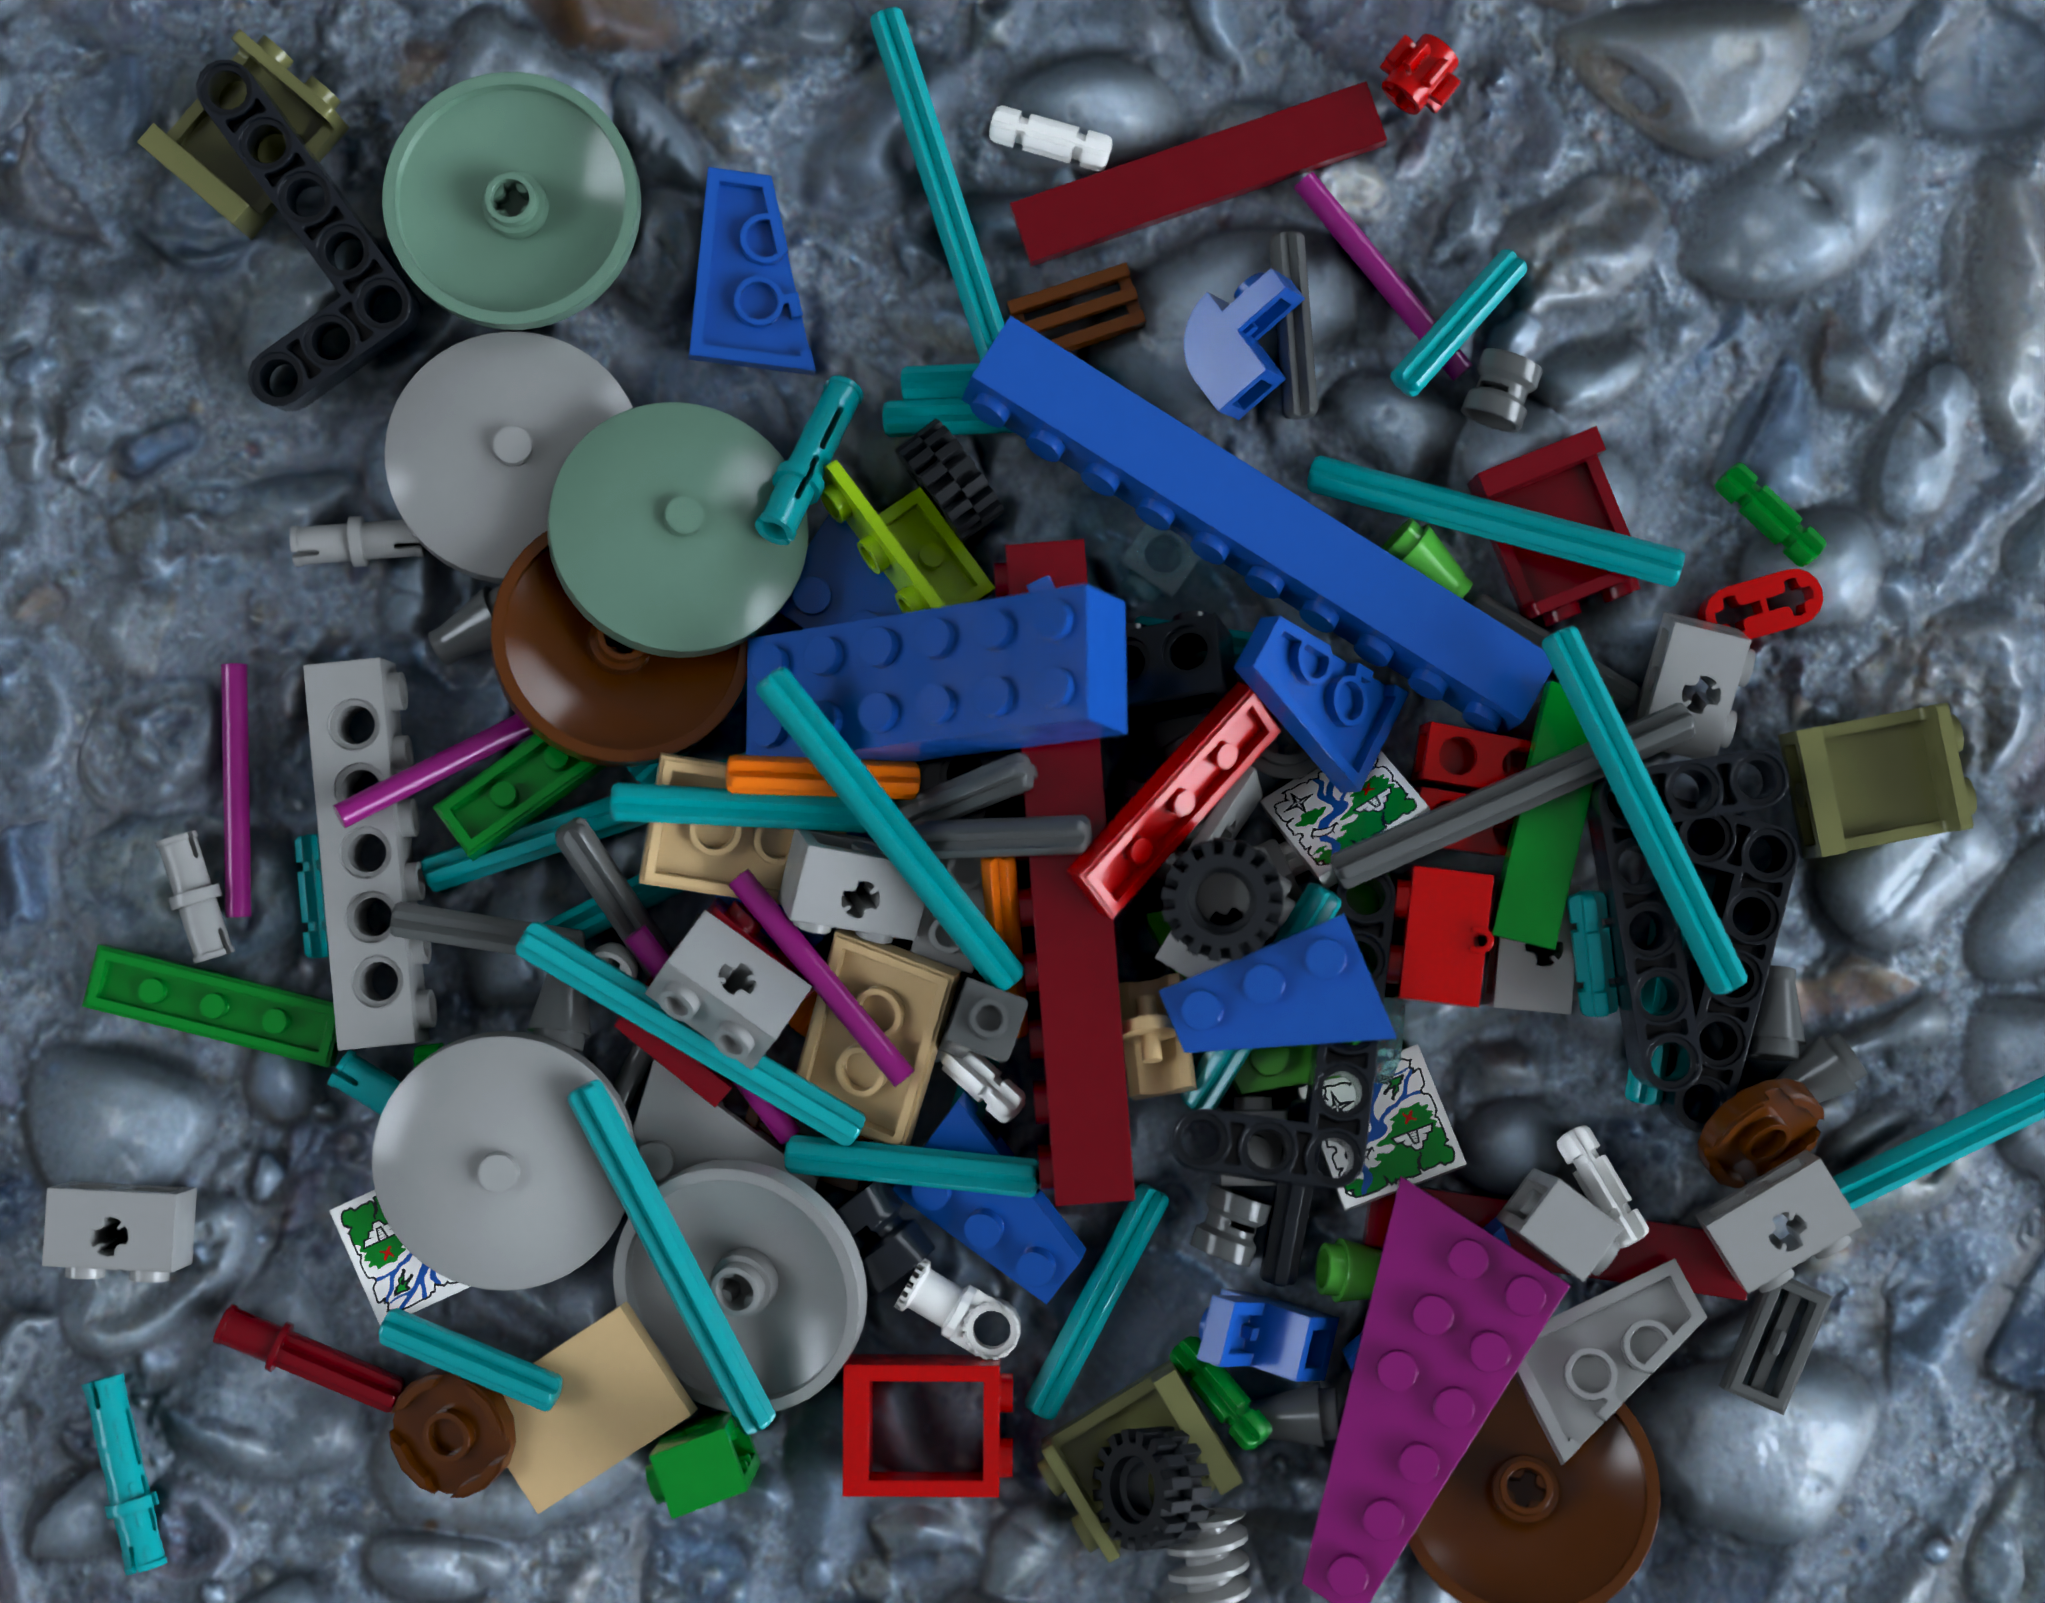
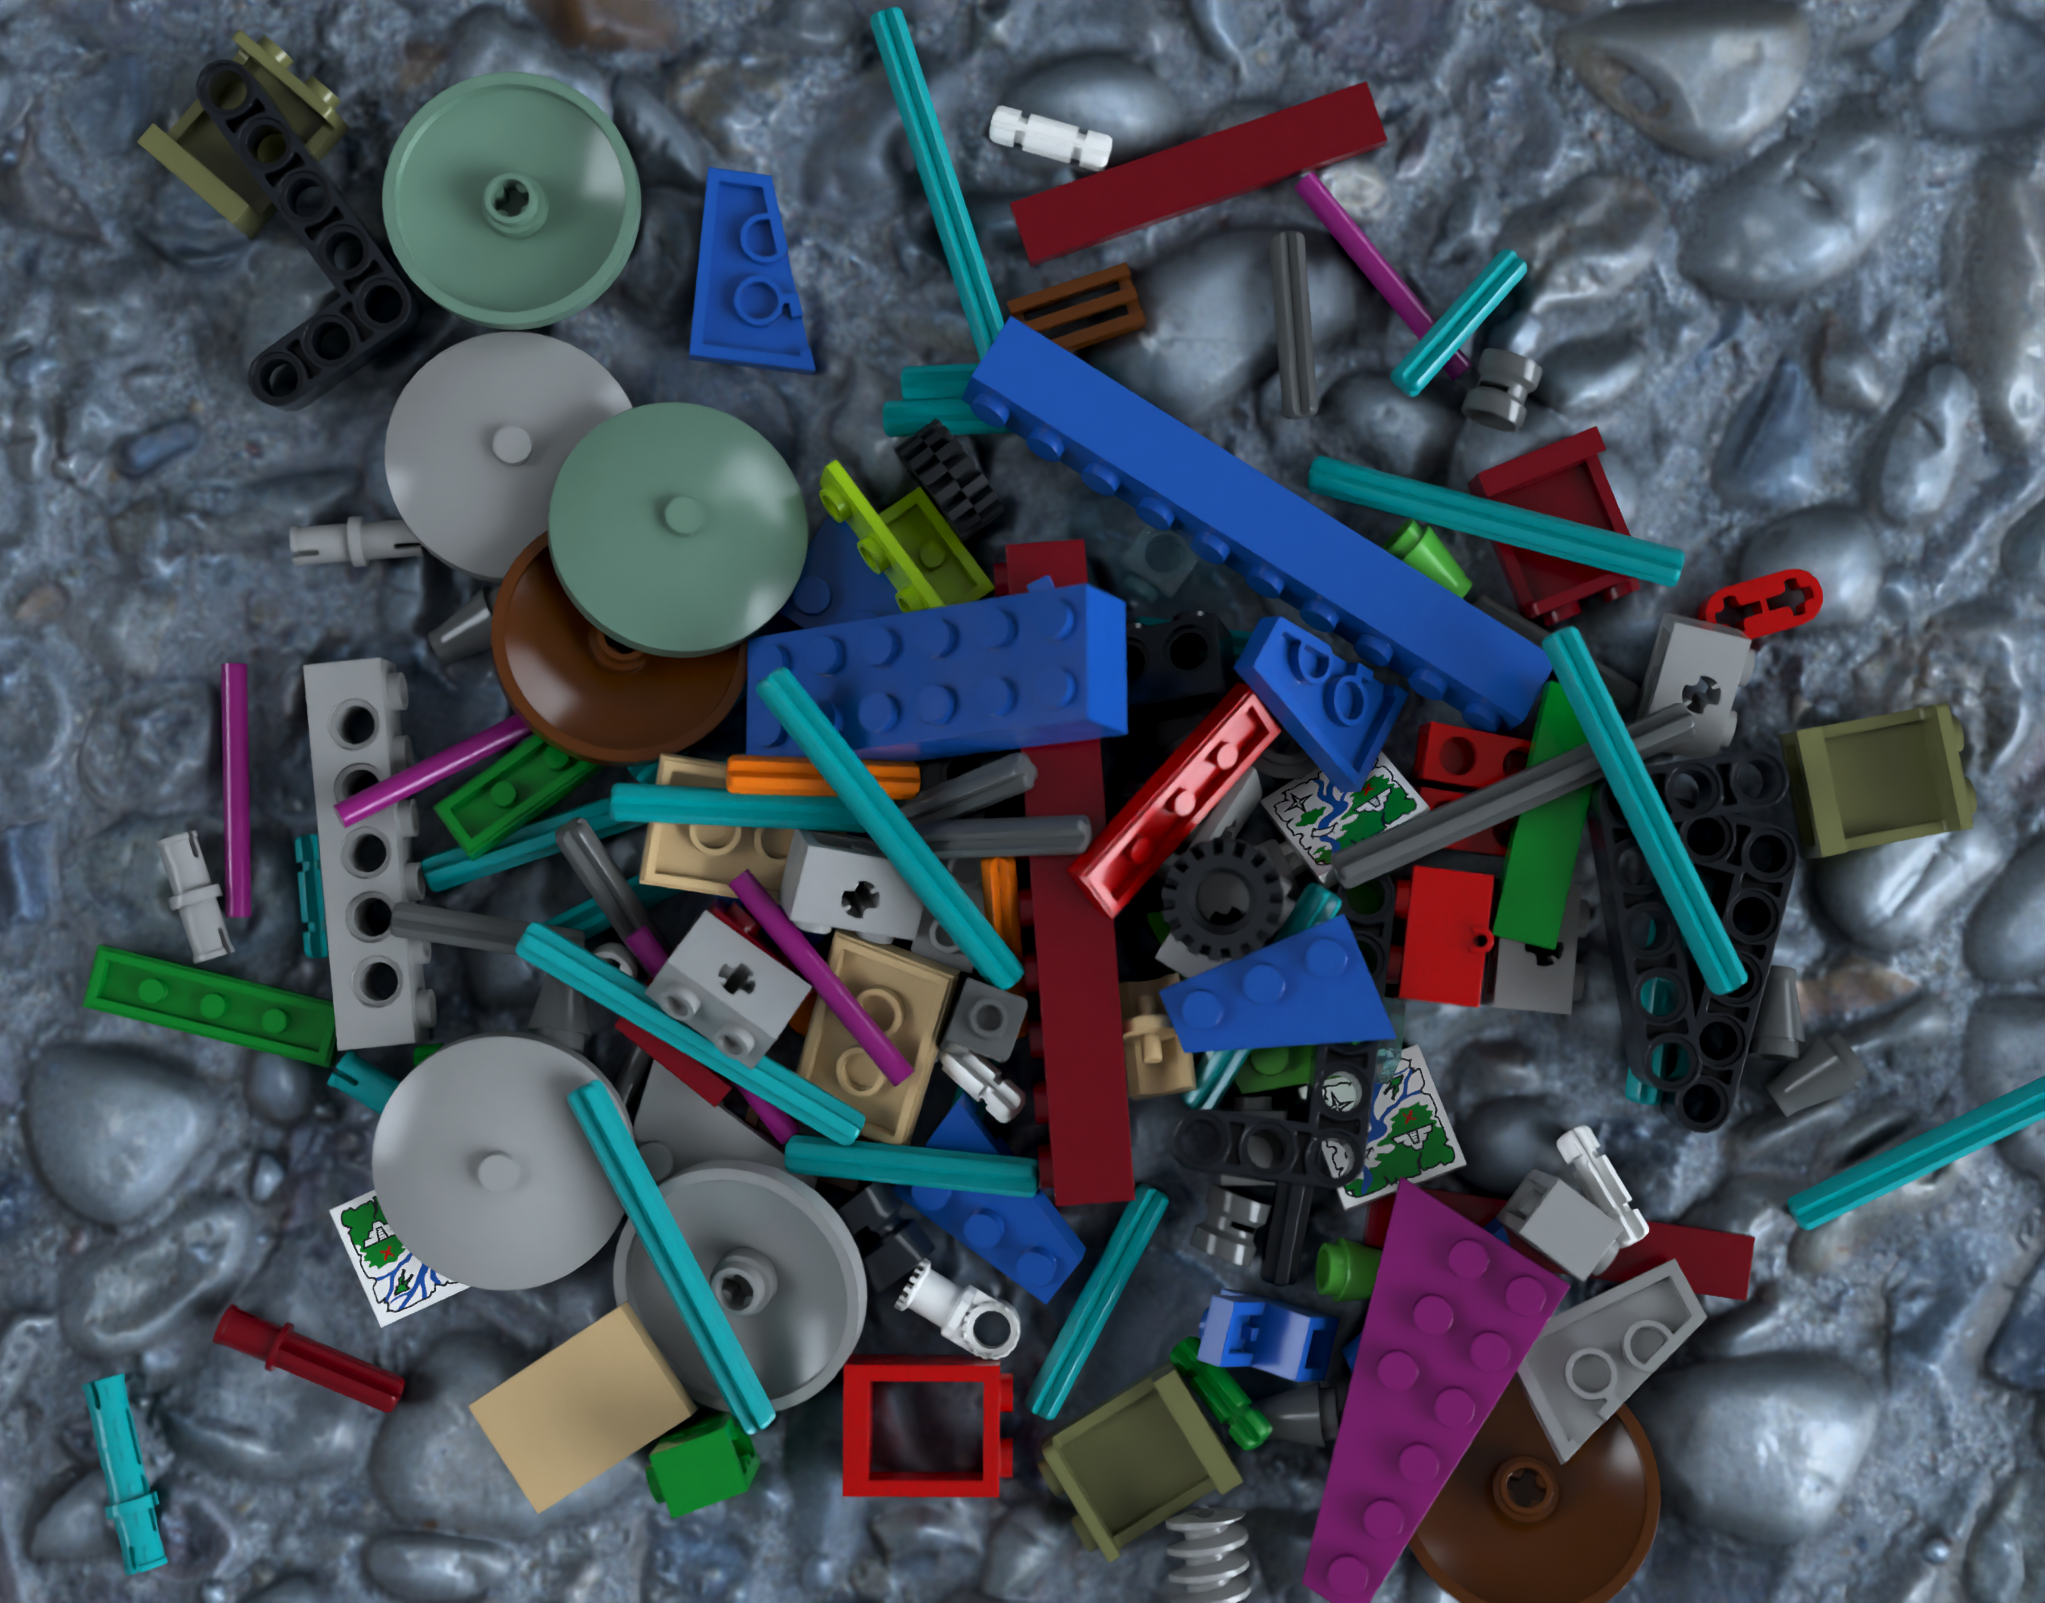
(82, 1238): light grey brick -> none
(451, 1434): reddish brown tile -> none
(470, 1359): teal axle -> none
(800, 478): teal pin -> none
(1175, 1481): black tyre -> none
(1224, 343): brick -> none
(1420, 74): red gear -> none
(1592, 953): teal axle -> none
(1744, 1227): light grey brick -> none
(1759, 1131): reddish brown tile -> none
(1770, 514): green axle -> none
(1797, 1355): dark grey tile -> none

